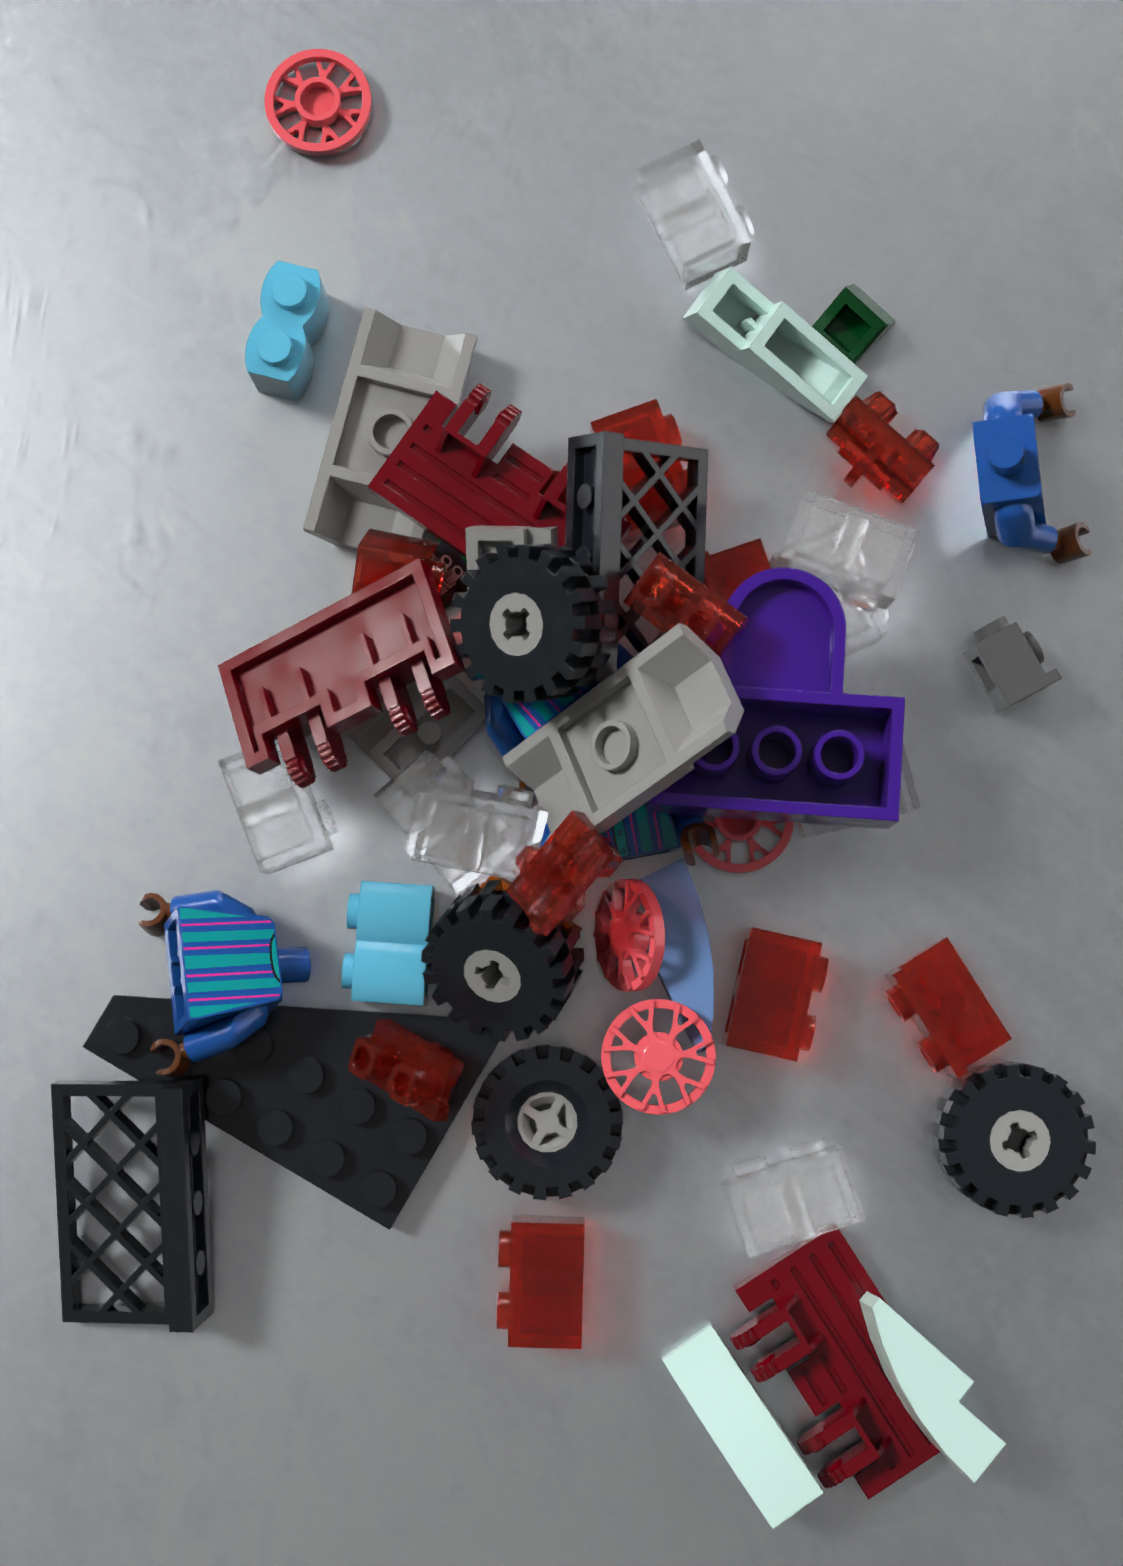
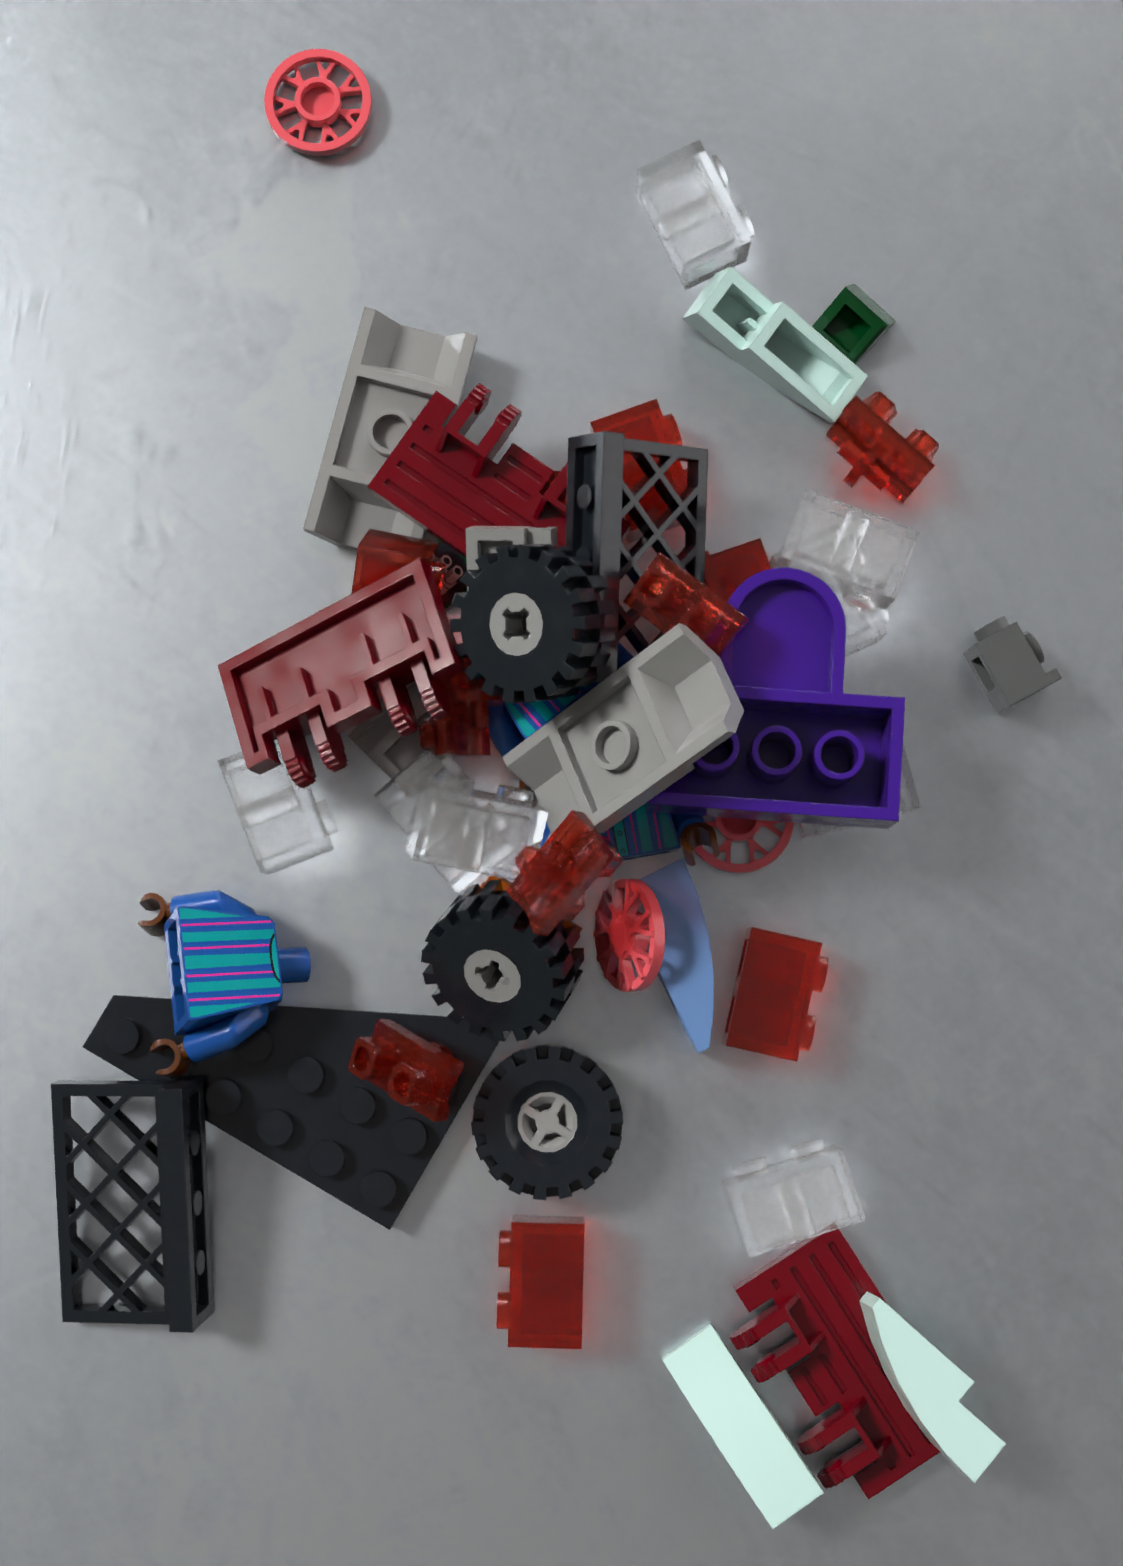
(292, 322): medium azure brick -> none
(389, 942): medium azure brick -> none
(467, 727): none -> clear red hips
(658, 1056): coral wheel -> none
(946, 1008): clear red bracket -> none
(983, 1146): black wheel -> none
(1012, 476): blue torso -> none

